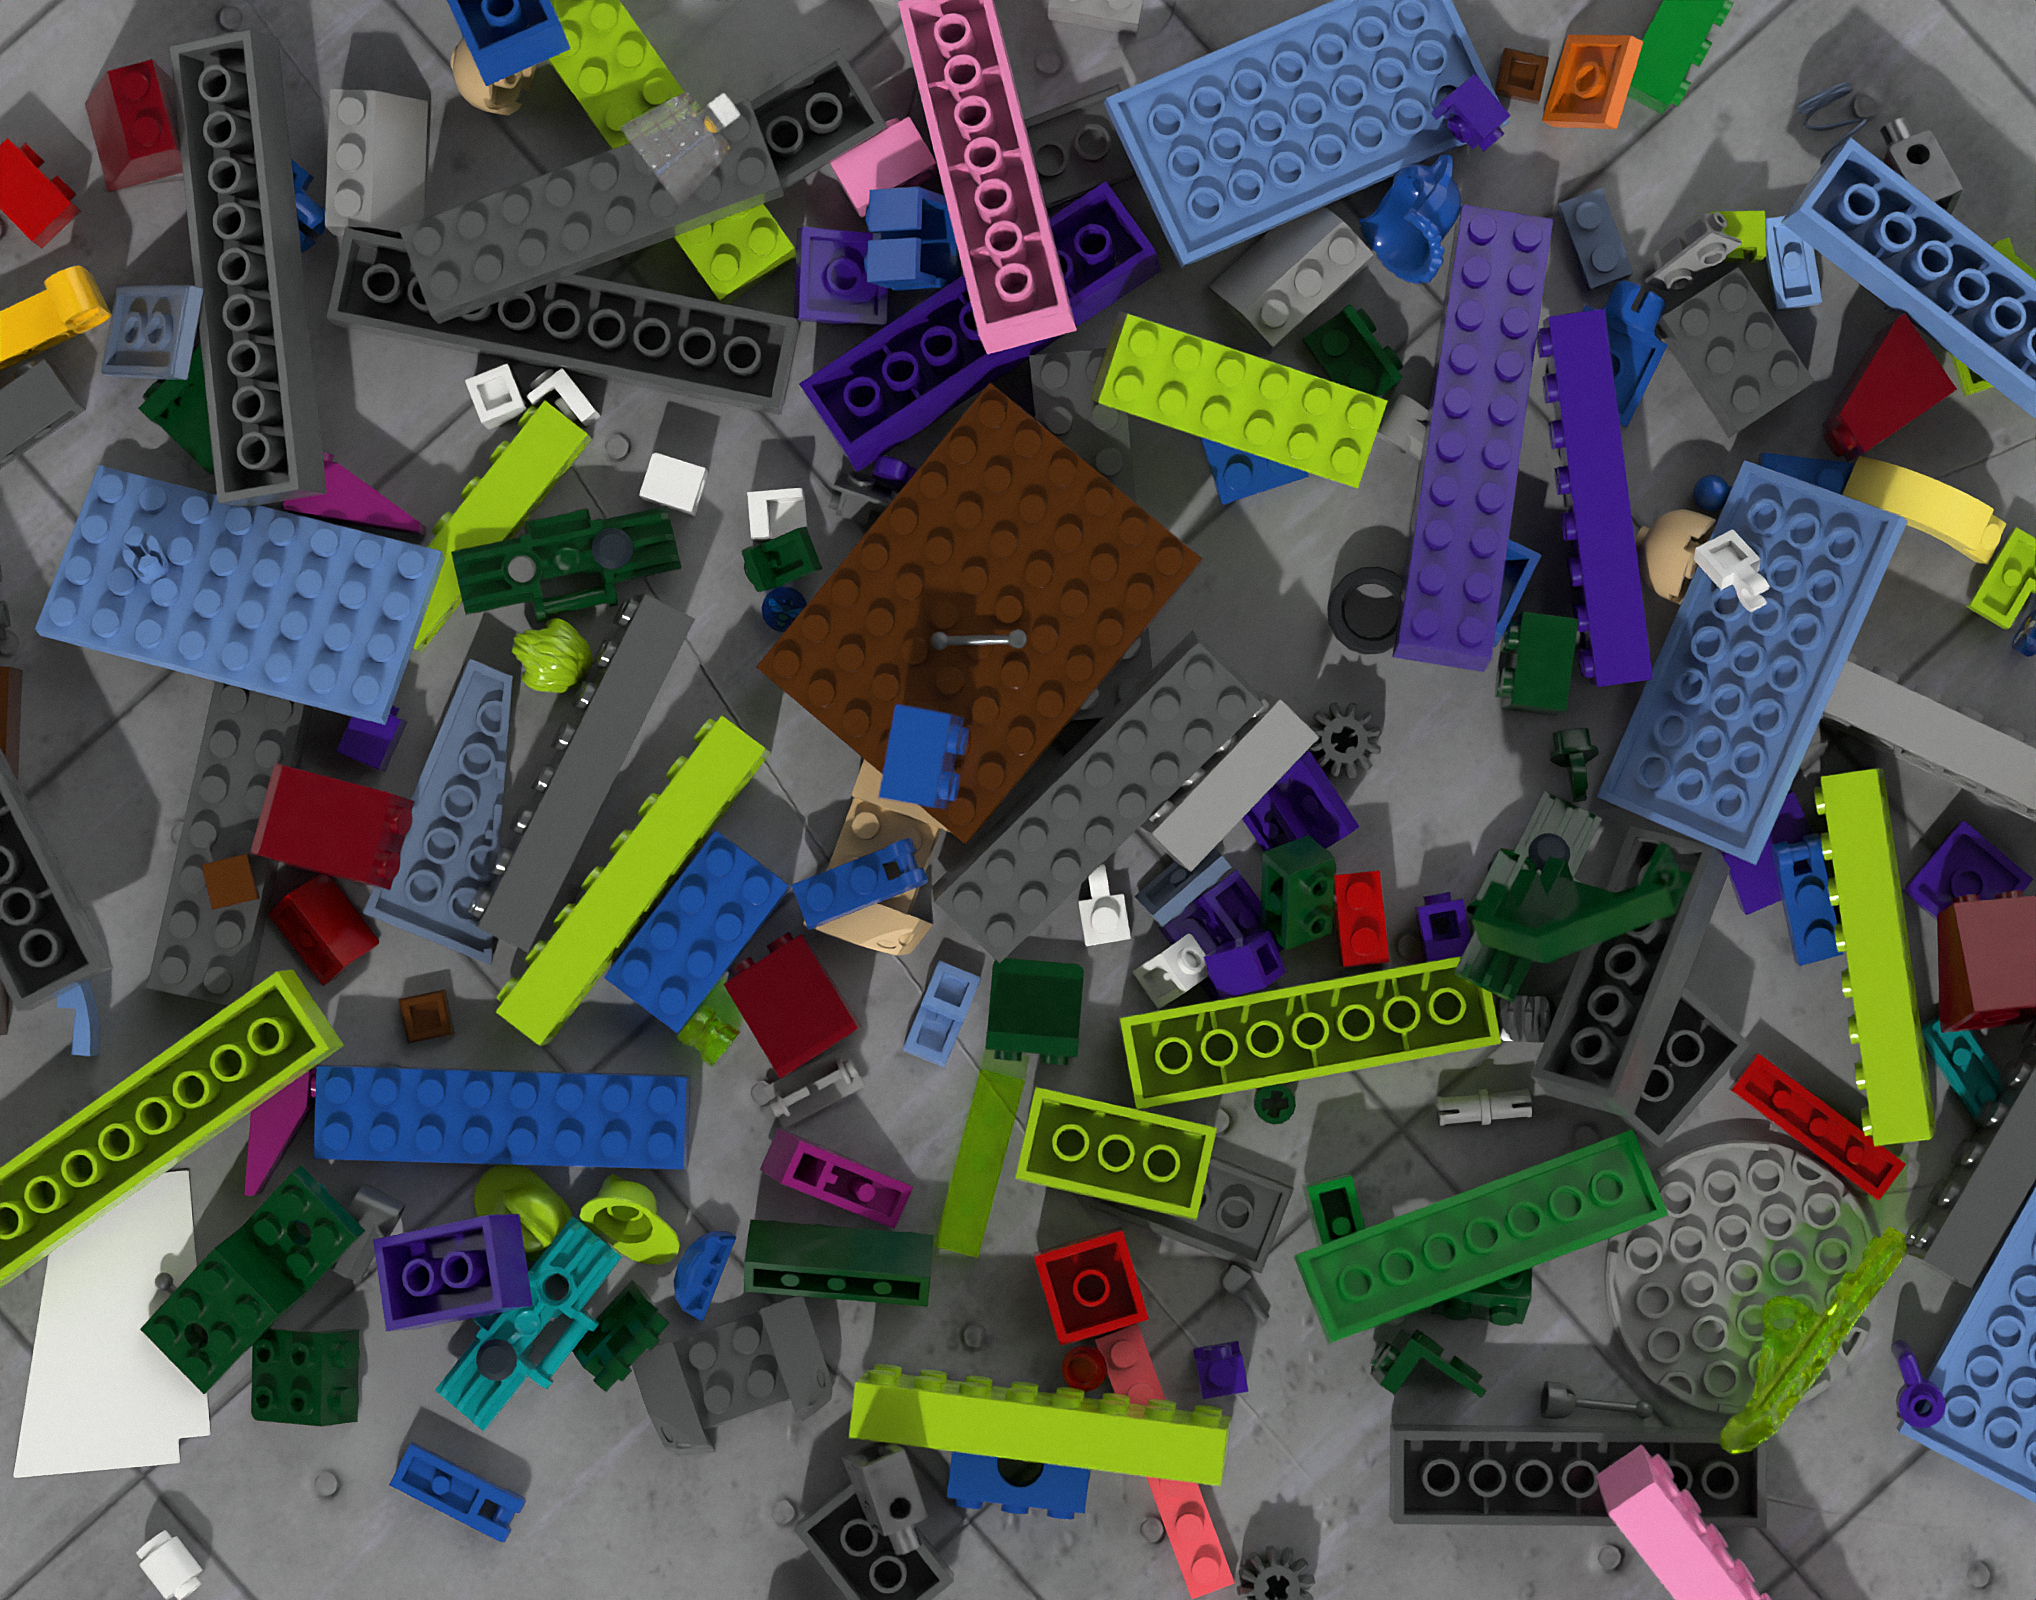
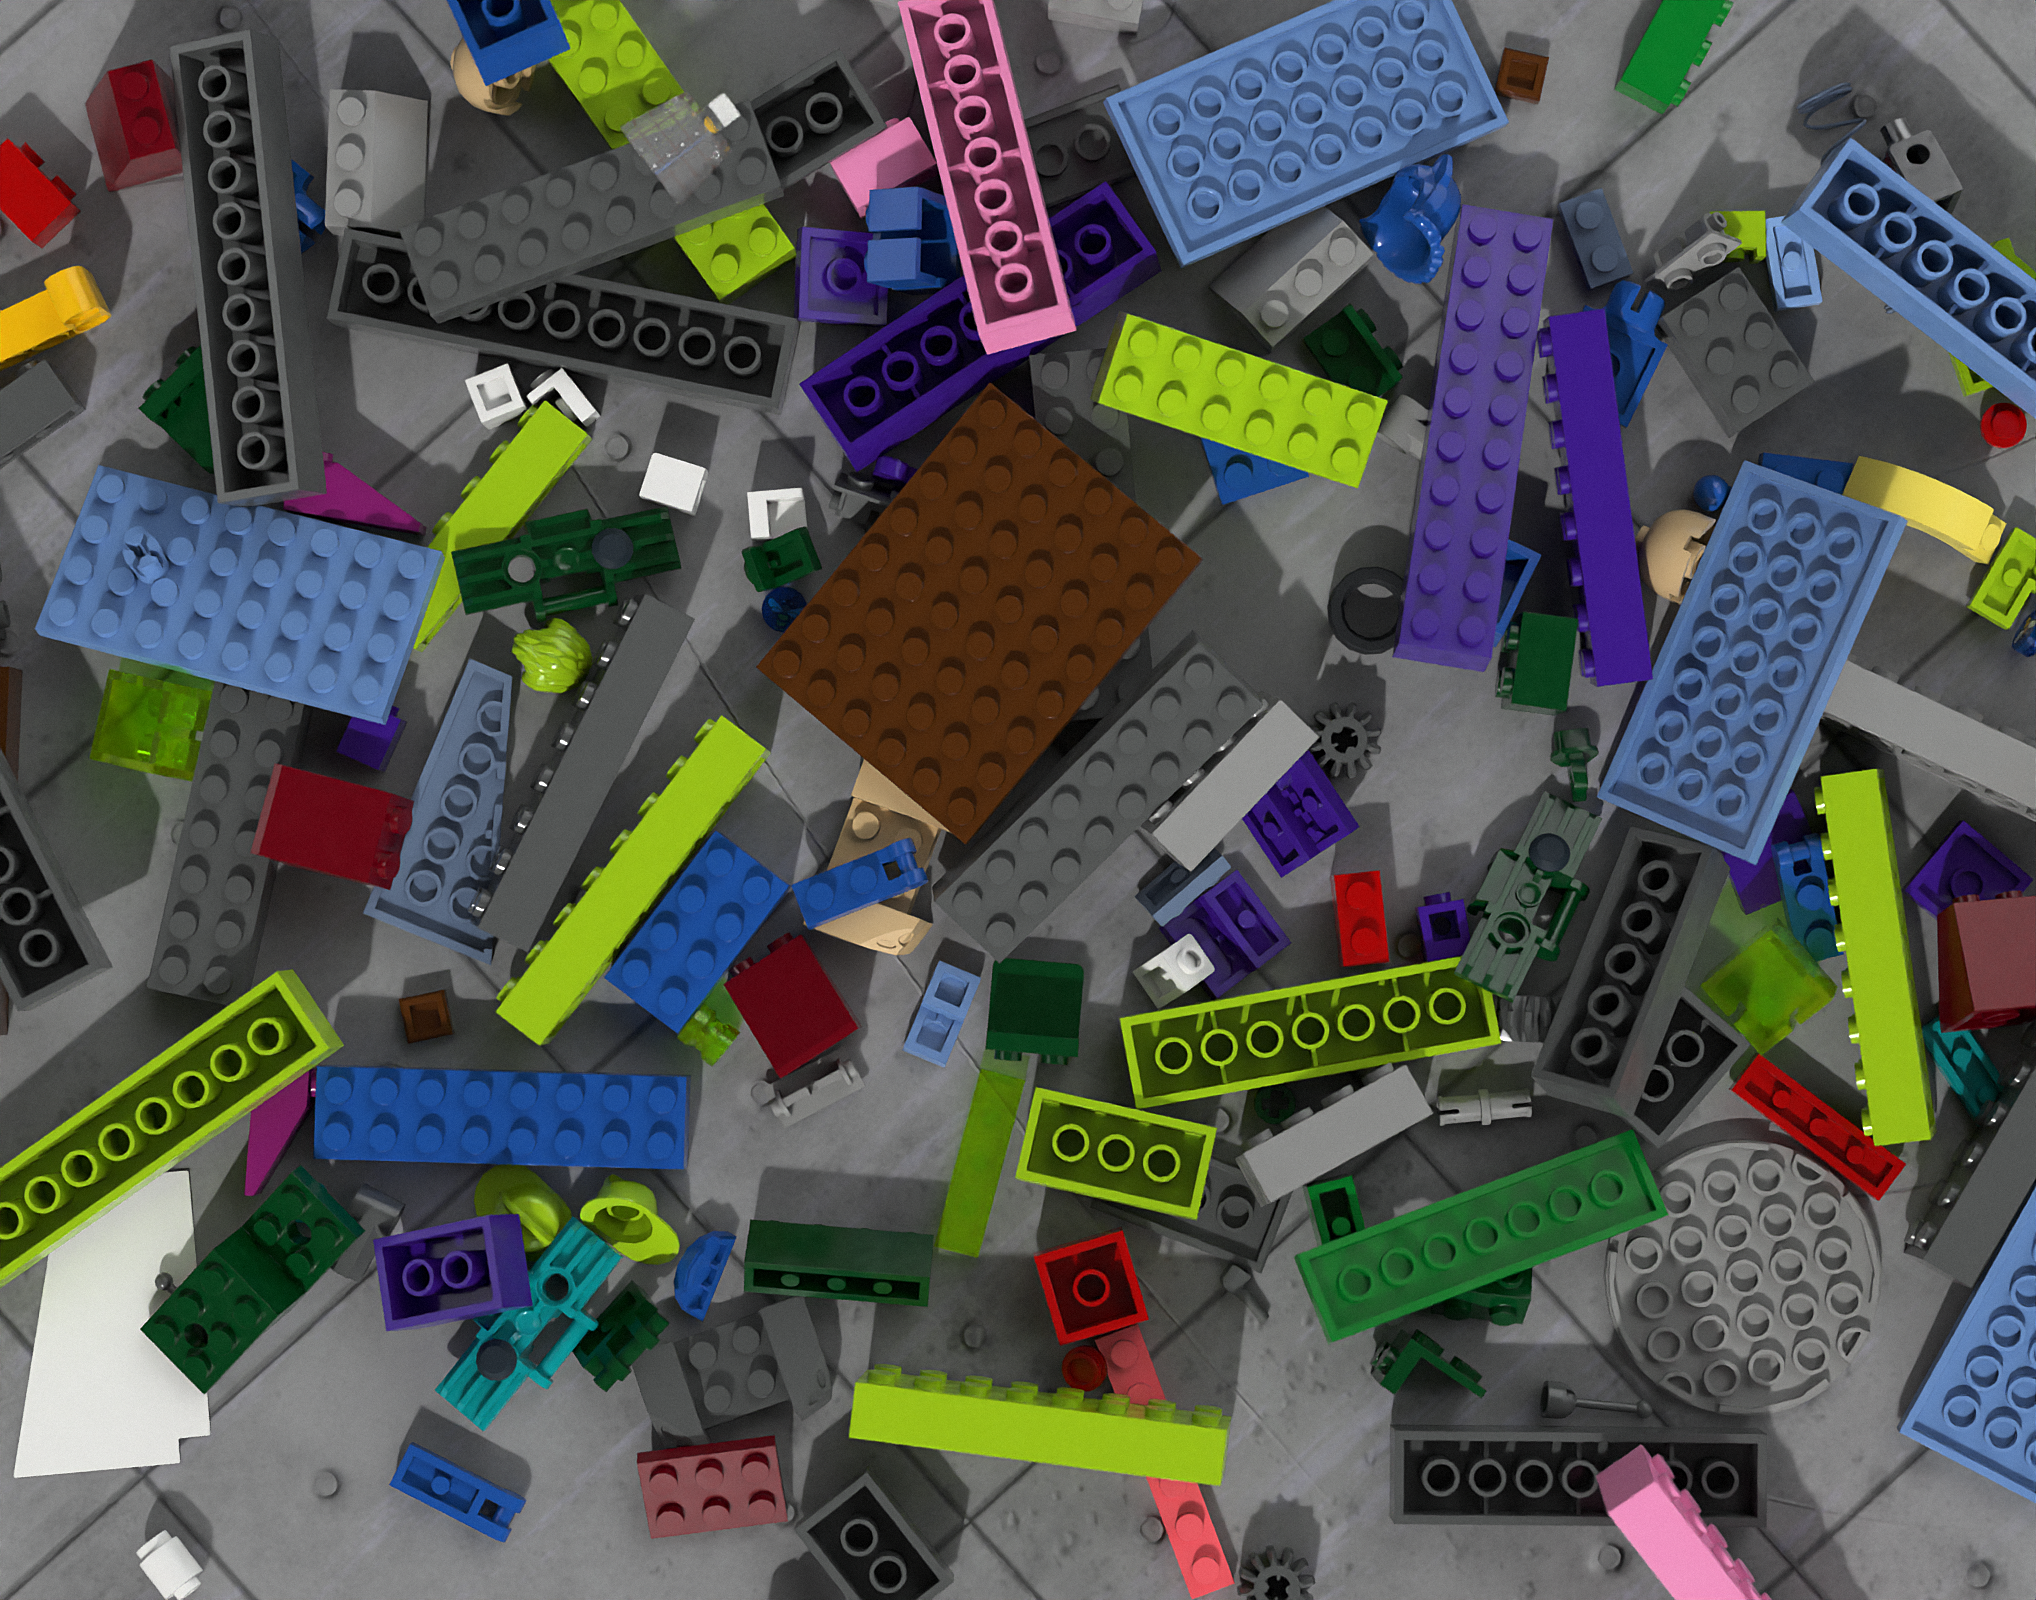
(86, 1019): medium blue slope -> none
(150, 725): none -> clear neon green piece
(152, 331): sand blue tile -> none
(230, 881): reddish brown tile -> none
(306, 1377): dark green bracket -> none
(323, 927): red panel -> none
(712, 1486): none -> dark red plate
(835, 1178): magenta slope -> none
(880, 1476): flat silver torso -> none
(923, 757): blue piece -> none
(1016, 639): dark grey hinge -> none
(1054, 1488): blue arch -> none
(1103, 914): white plate -> none
(1220, 1370): dark purple brick -> none
(1244, 964): dark purple brick -> none
(1297, 892): dark green brick -> none
(1334, 1135): none -> light grey brick
(1473, 114): dark purple brick -> none
(1556, 916): dark green panel -> none
(1592, 81): orange plate -> none
(1733, 562): white plate -> none
(1772, 980): none -> clear neon green piece
(1797, 1355): clear neon green piece -> none
(1886, 391): dark red slope -> none
(1915, 1390): dark purple plate -> none
(2003, 425): none -> red plate

